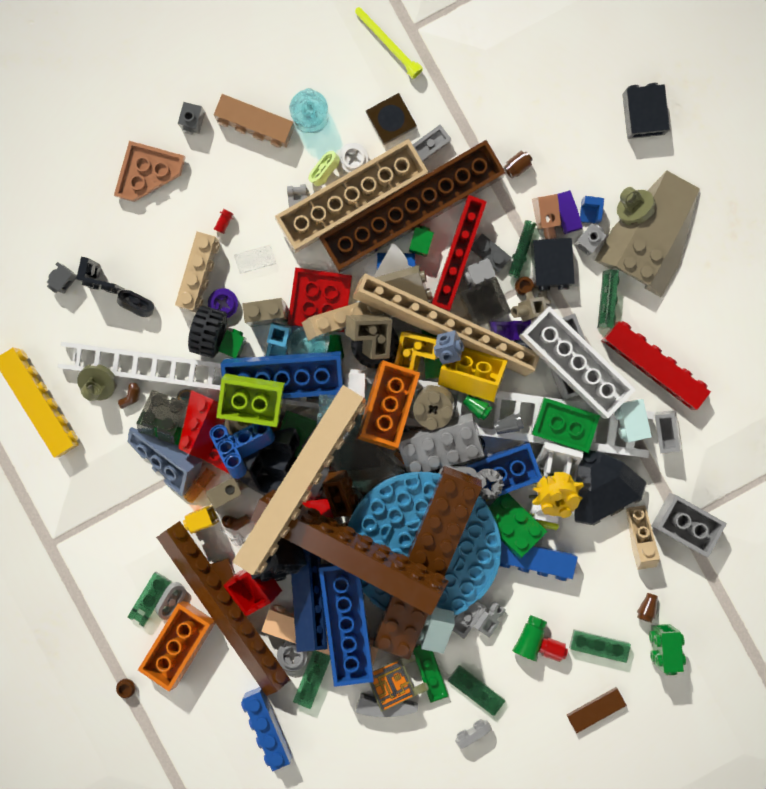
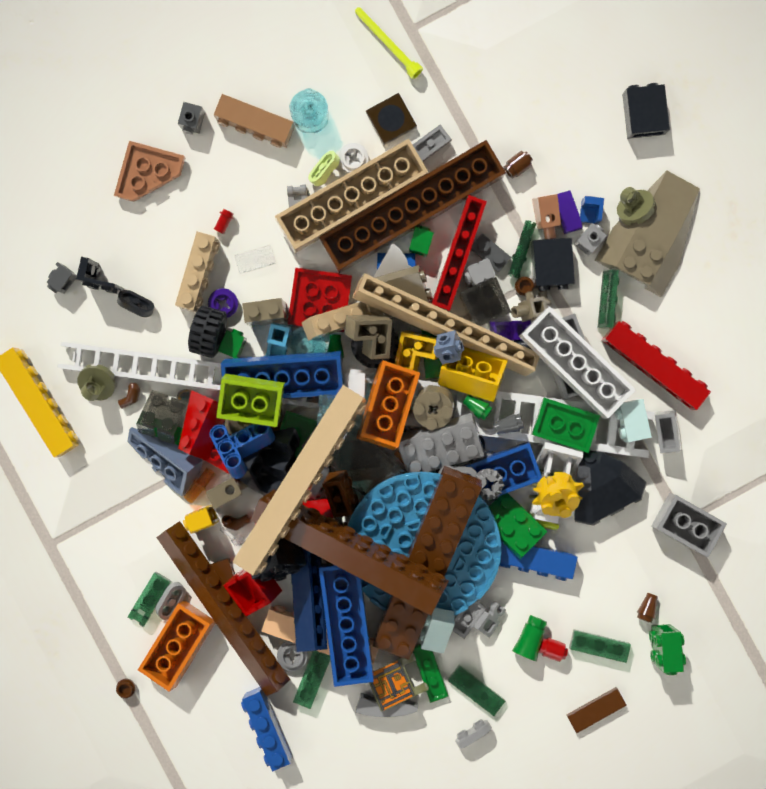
(642, 538): tan slope -> none

